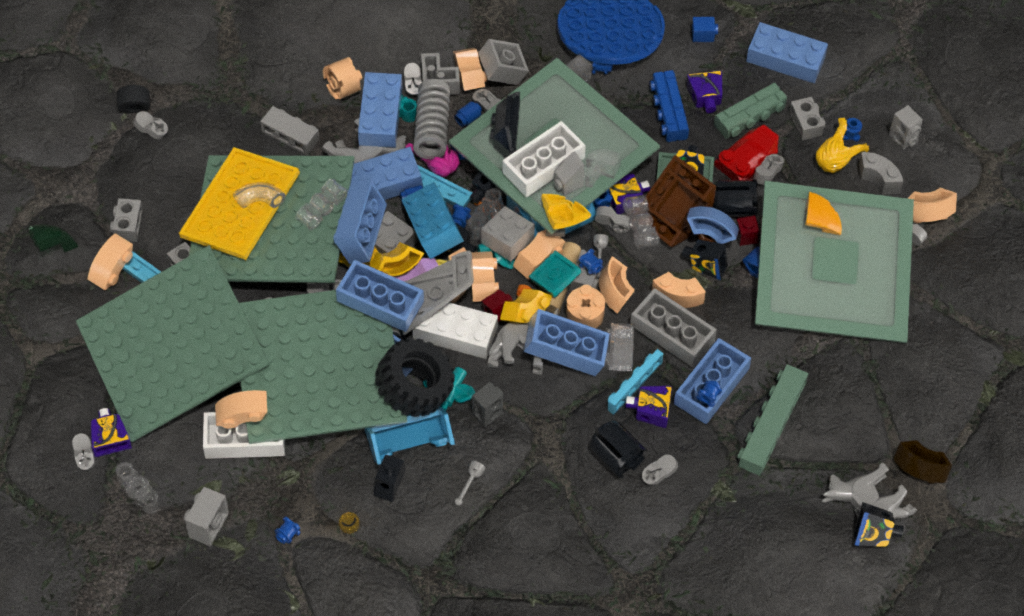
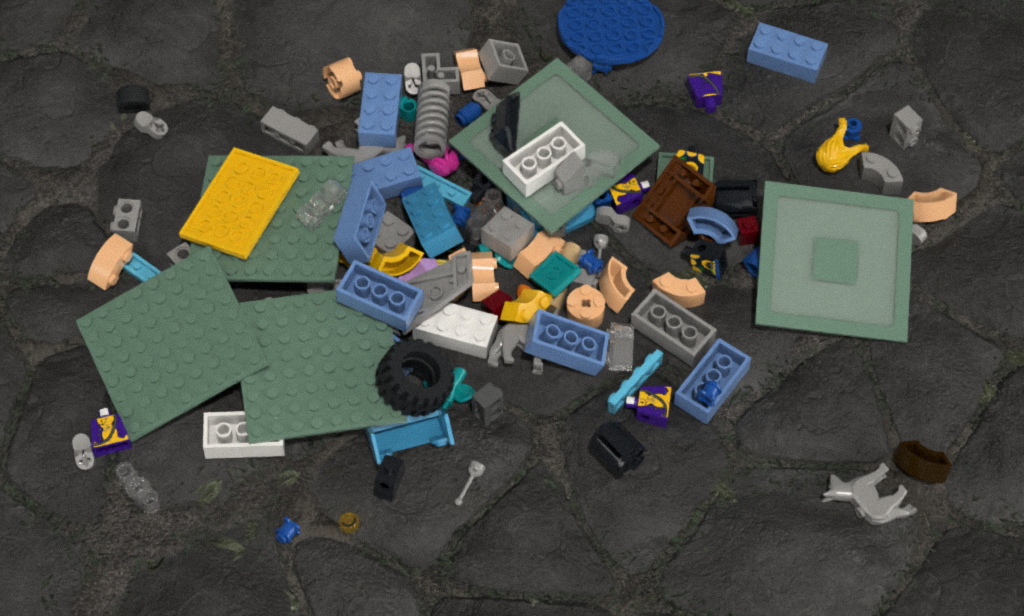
(48, 235): clear green brick -> none
(206, 516): light grey brick -> none
(241, 408): light nougat brick -> none
(259, 192): clear cylinder -> none
(563, 212): yellow brick -> none
(641, 221): clear piece -> none
(659, 470): light grey piece -> none
(670, 106): blue brick -> none
(704, 29): blue brick -> none
(747, 153): red slope -> none
(750, 110): sand green brick -> none
(769, 168): light grey piece -> none
(773, 419): sand green brick -> none
(804, 114): light grey brick -> none
(822, 215): light orange brick -> none
(875, 526): black torso -> none

